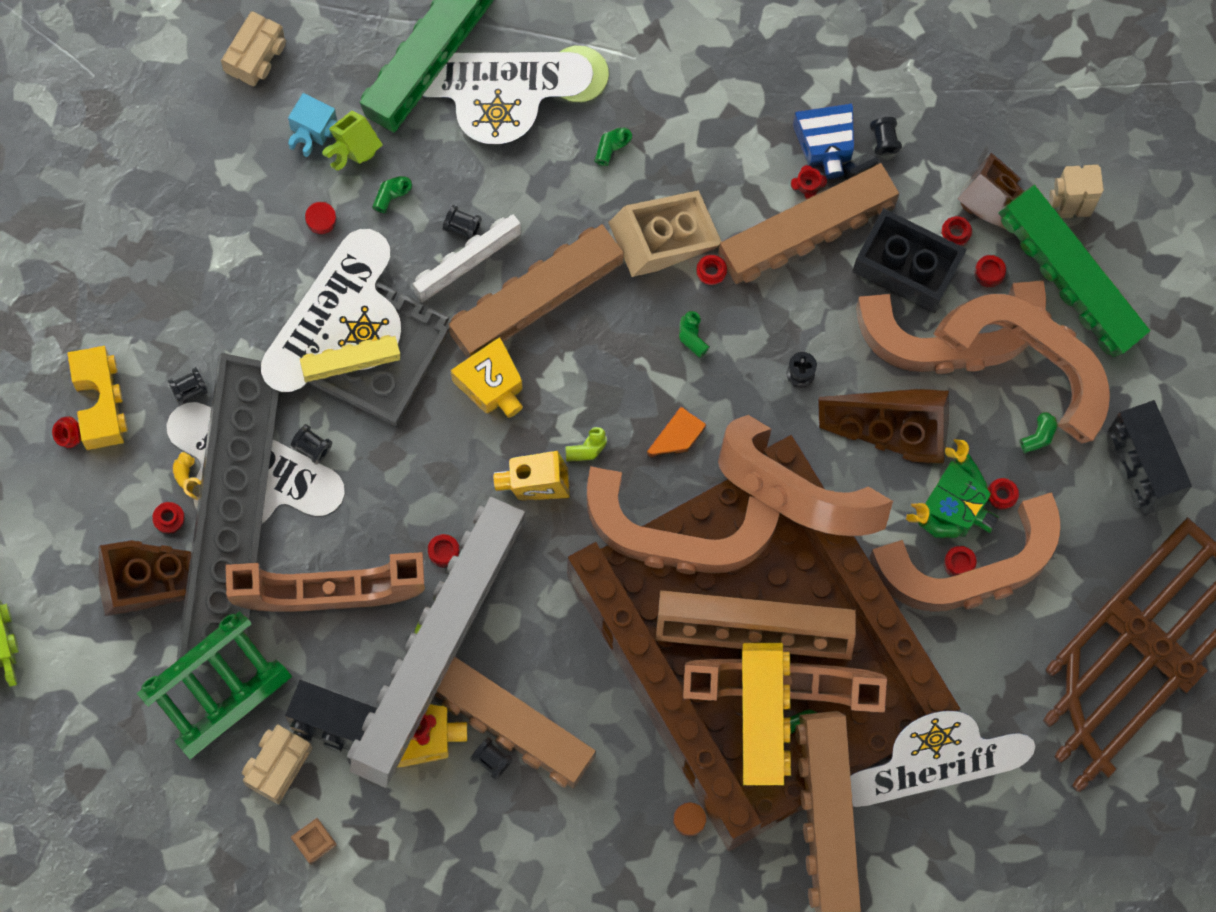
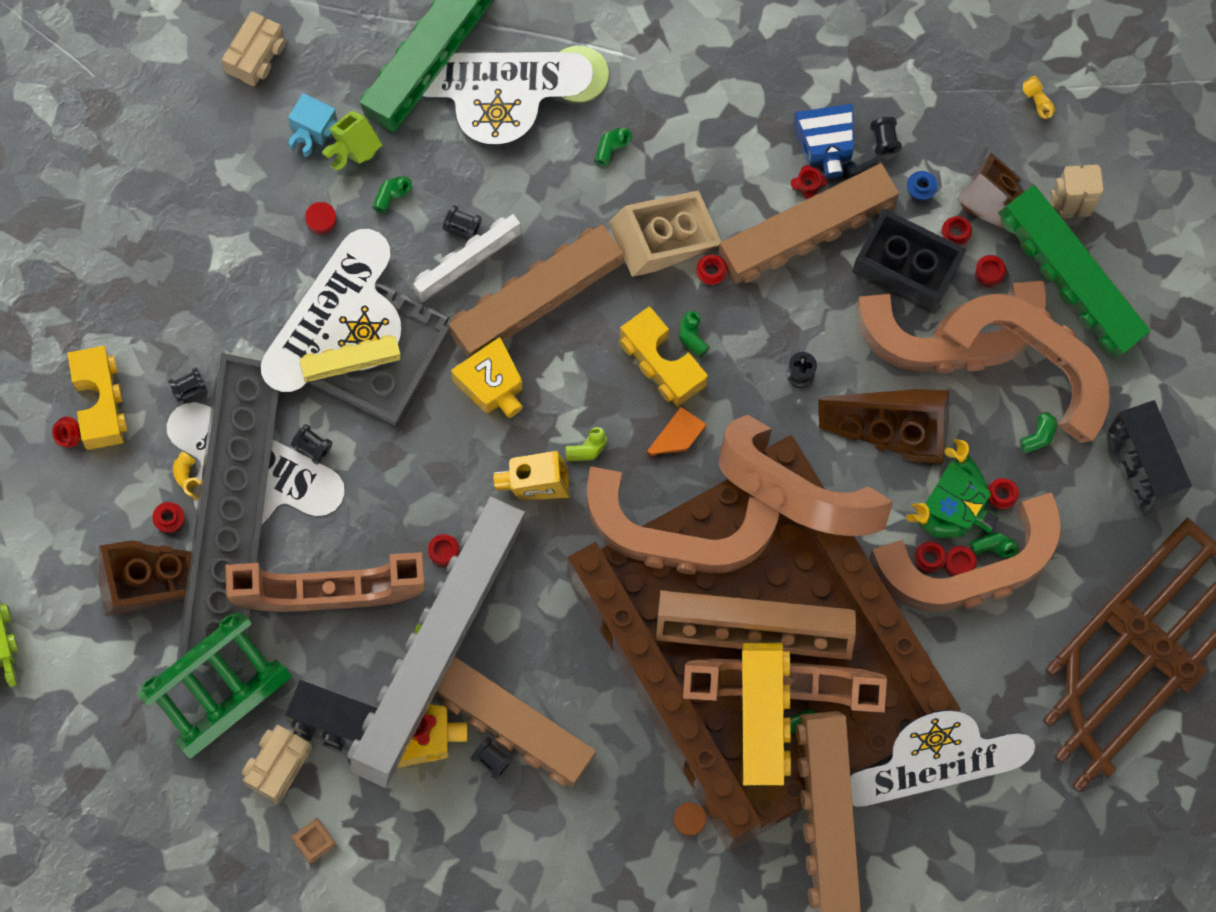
(676, 379): none -> yellow arch
(918, 193): none -> blue plate
(934, 549): none -> red plate
(995, 543): none -> green arm
(1033, 88): none -> yellow arm

